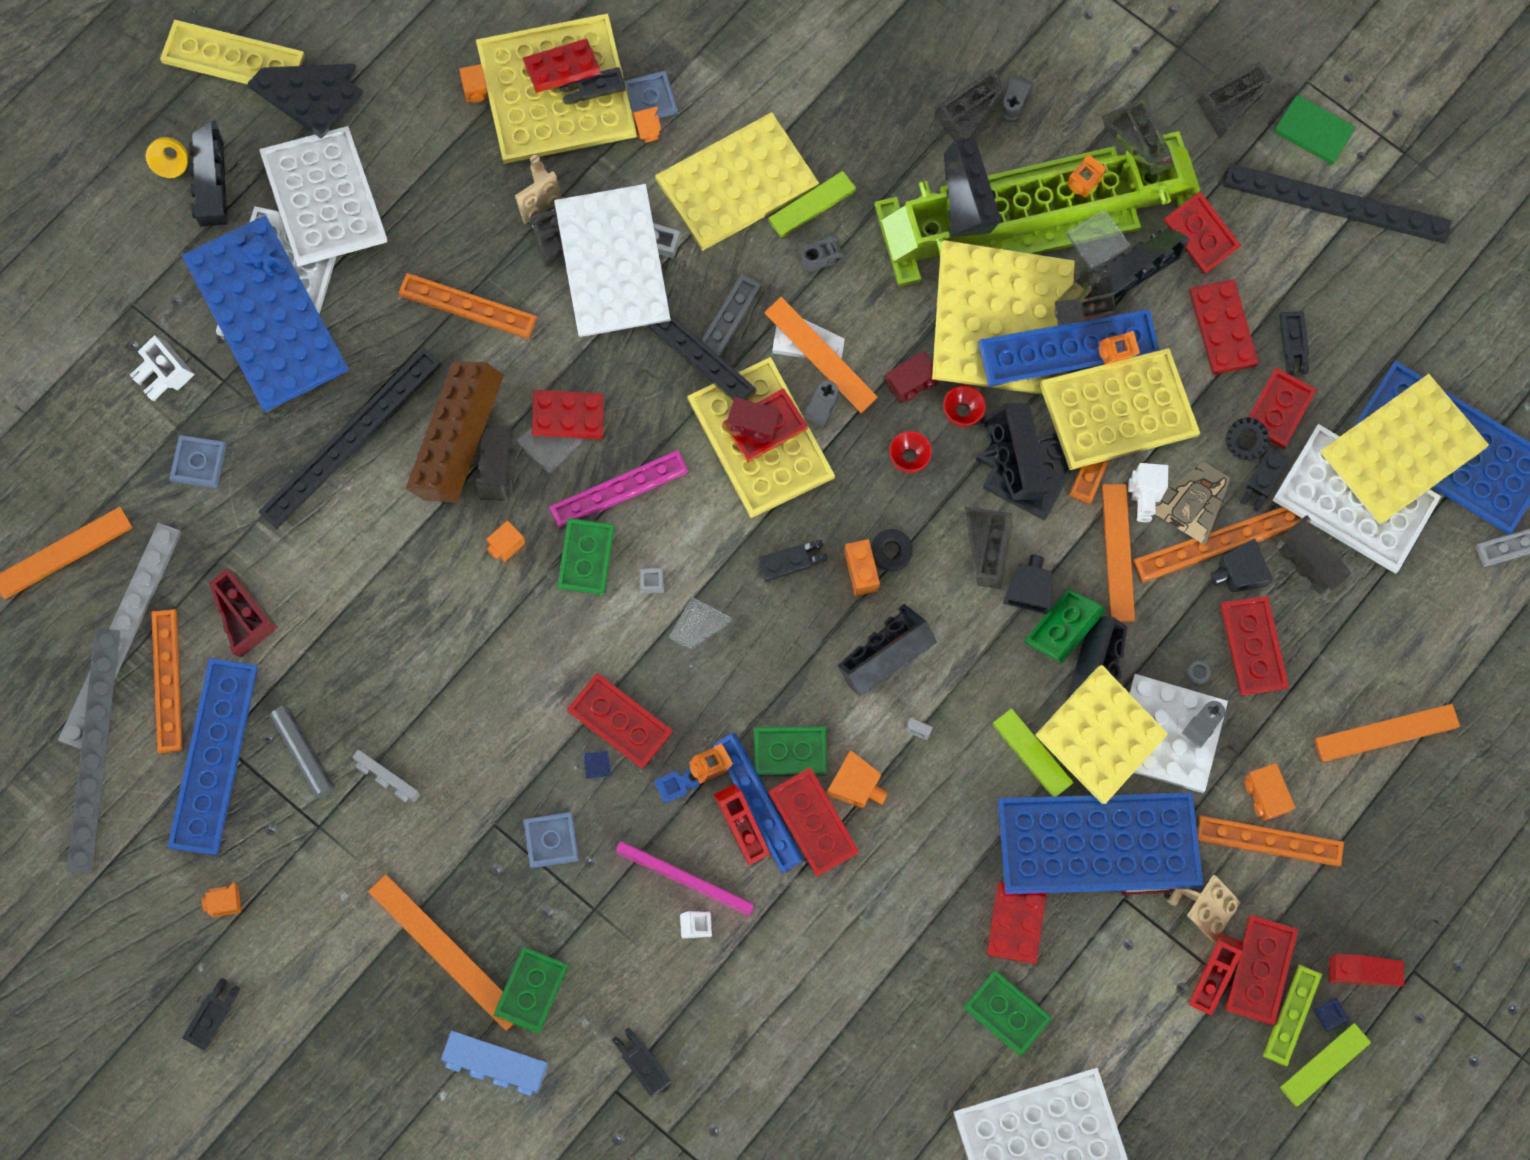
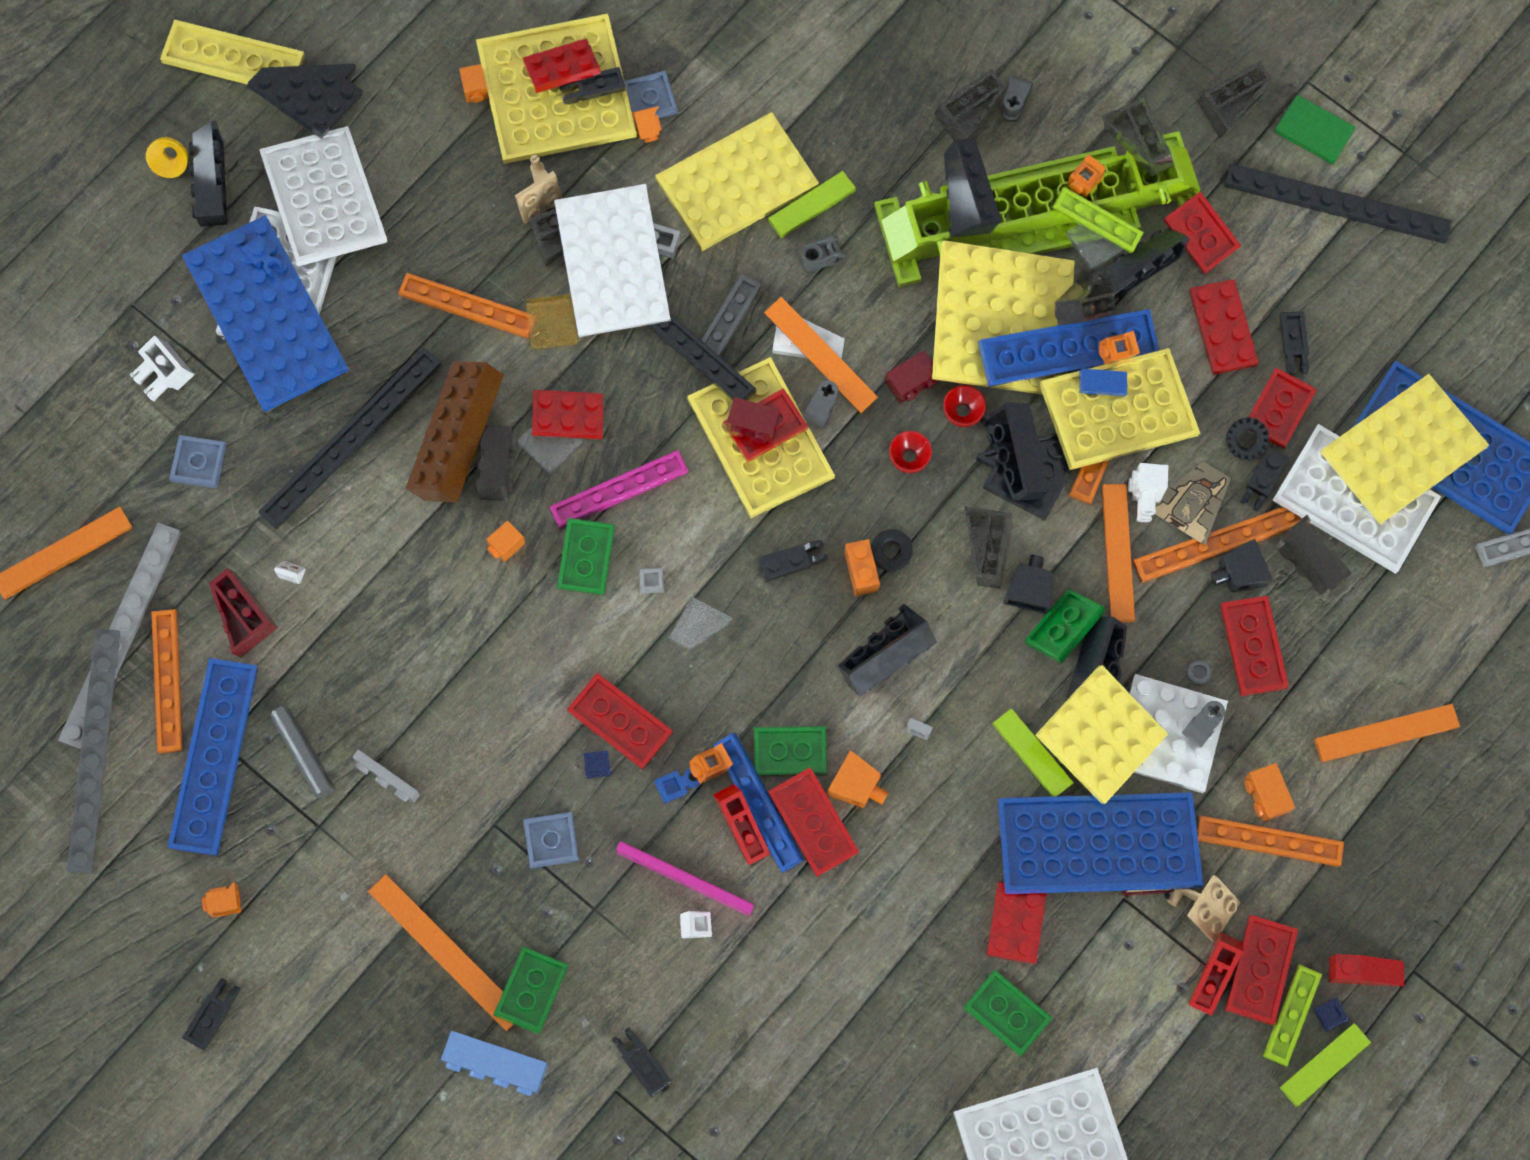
(290, 572): none -> white slope
(551, 321): none -> clear yellow bracket
(1097, 219): none -> lime tile
(1103, 382): none -> blue tile

